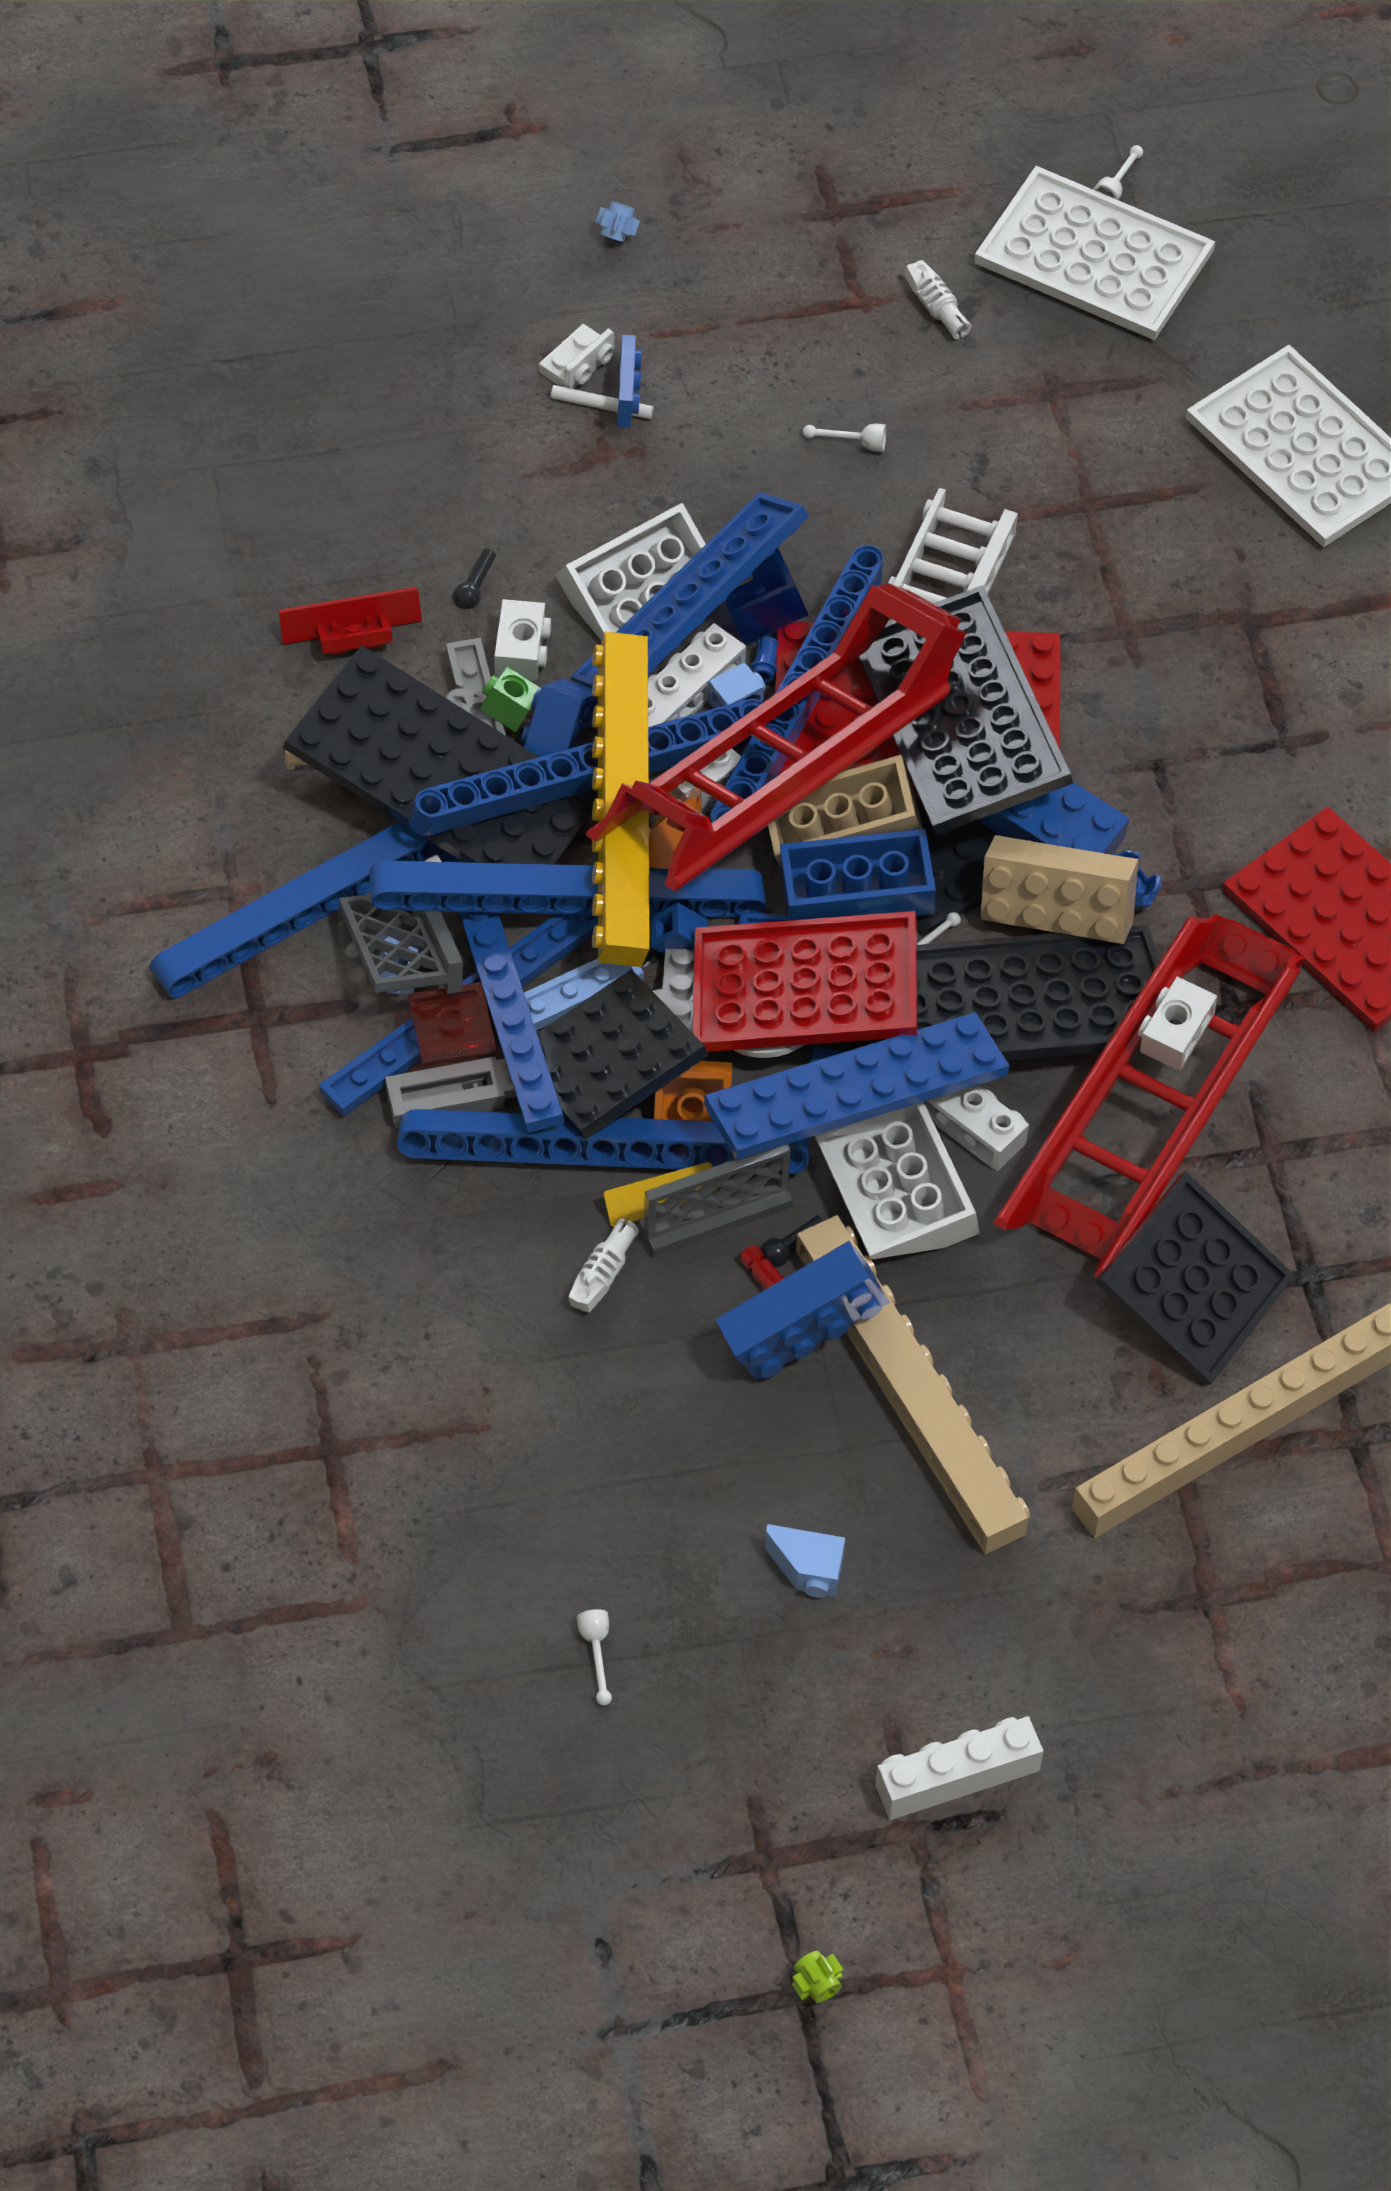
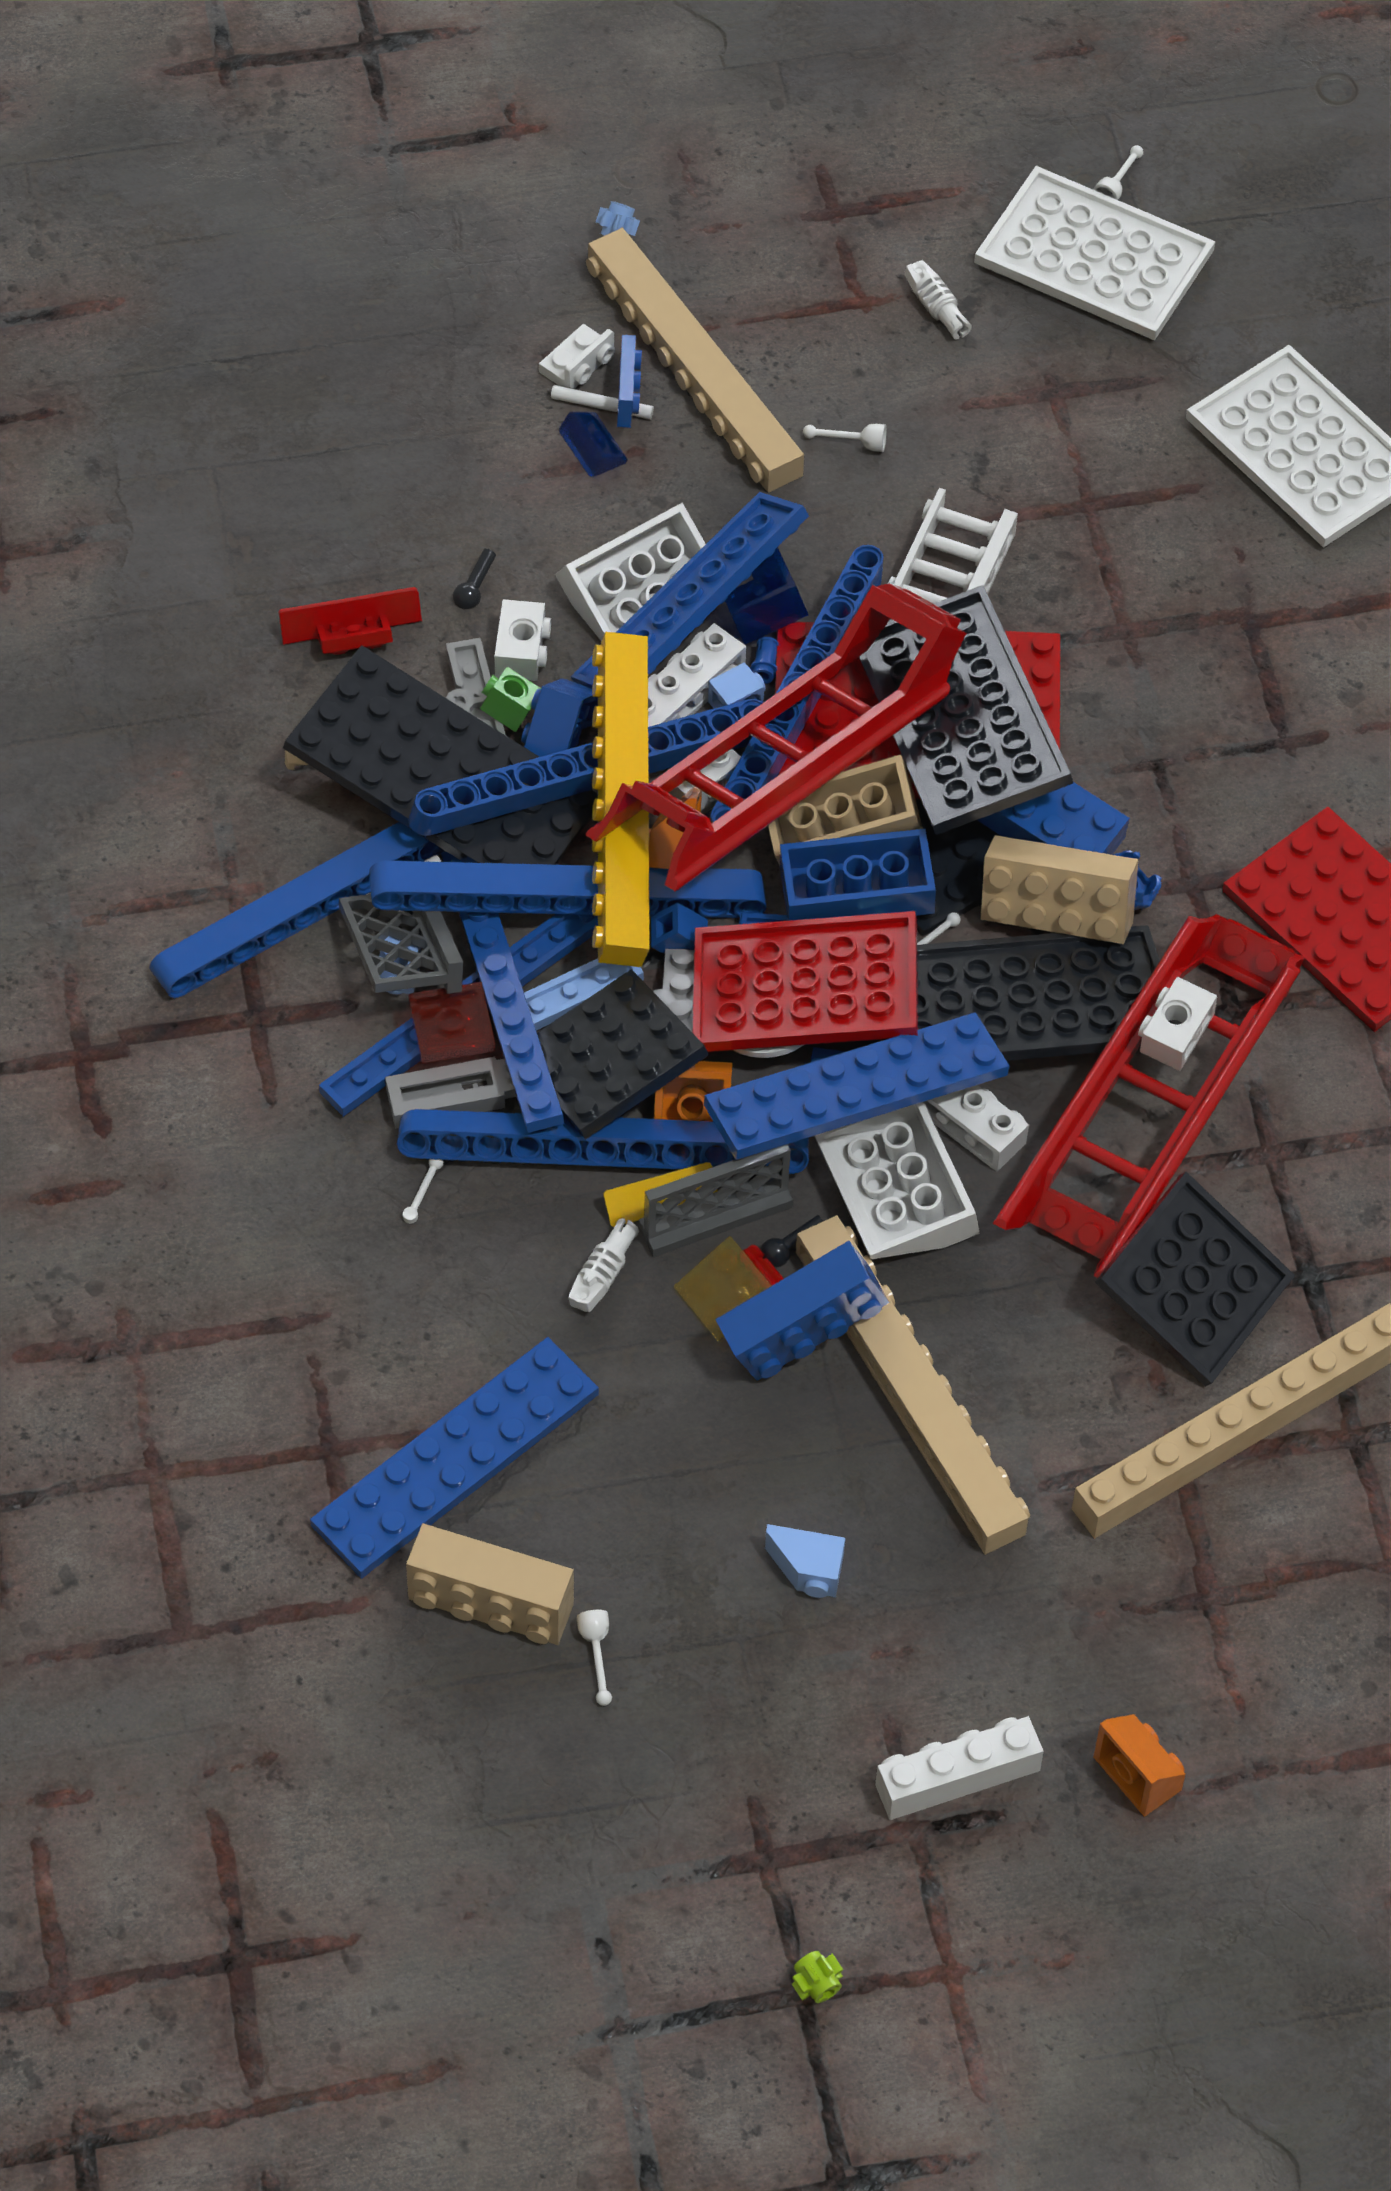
(410, 1213): none -> white hinge
(454, 1457): none -> blue plate
(490, 1584): none -> tan brick
(591, 443): none -> clear blue slope
(695, 360): none -> tan brick
(721, 1284): none -> clear yellow hinge
(1138, 1762): none -> orange slope

